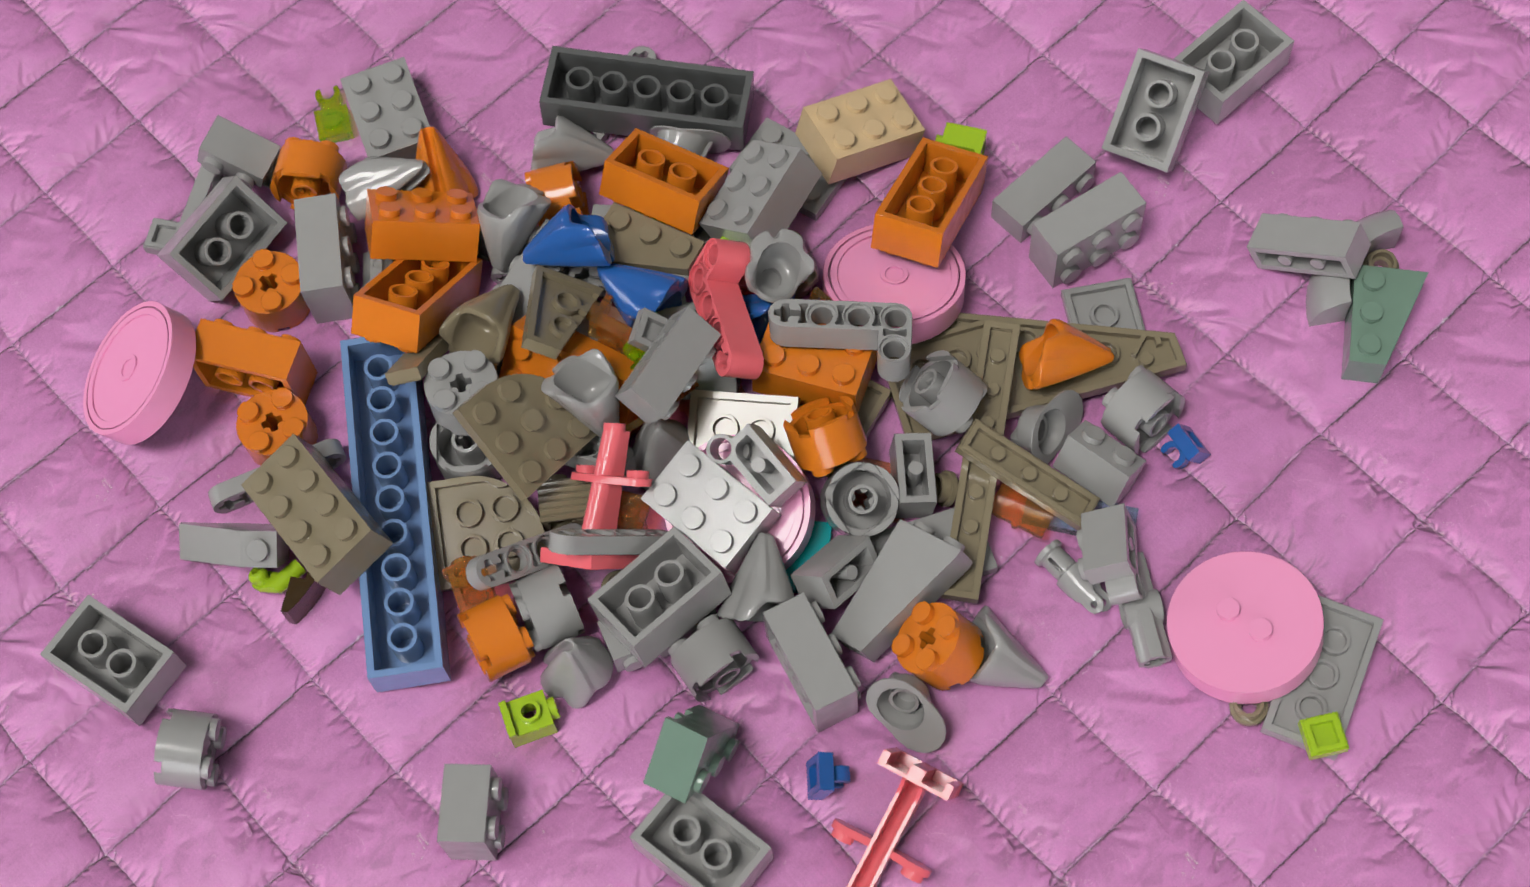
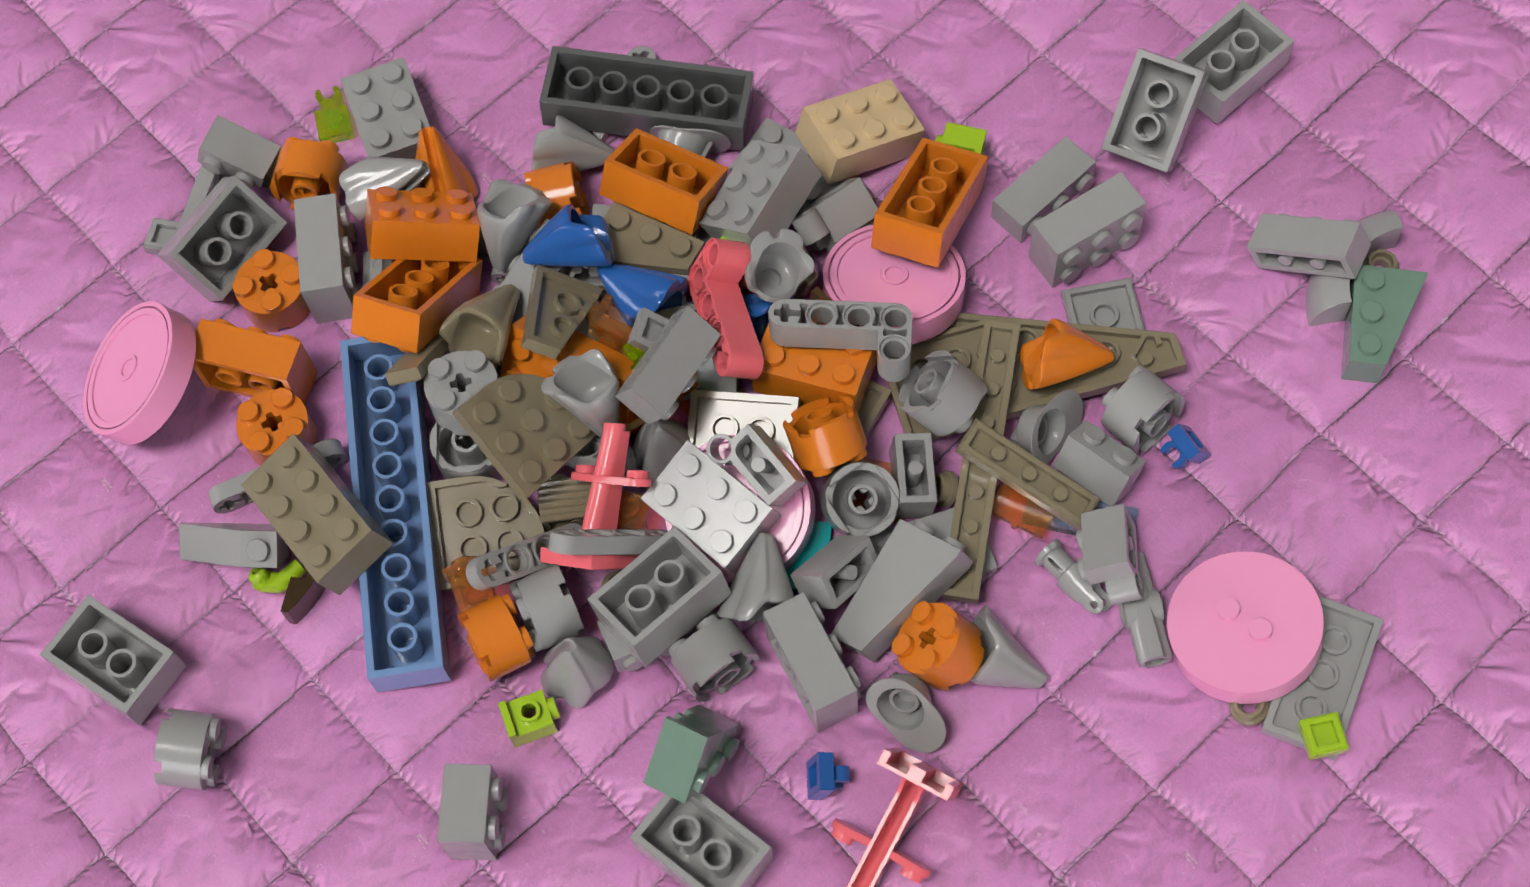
(835, 215): none -> light grey hinge

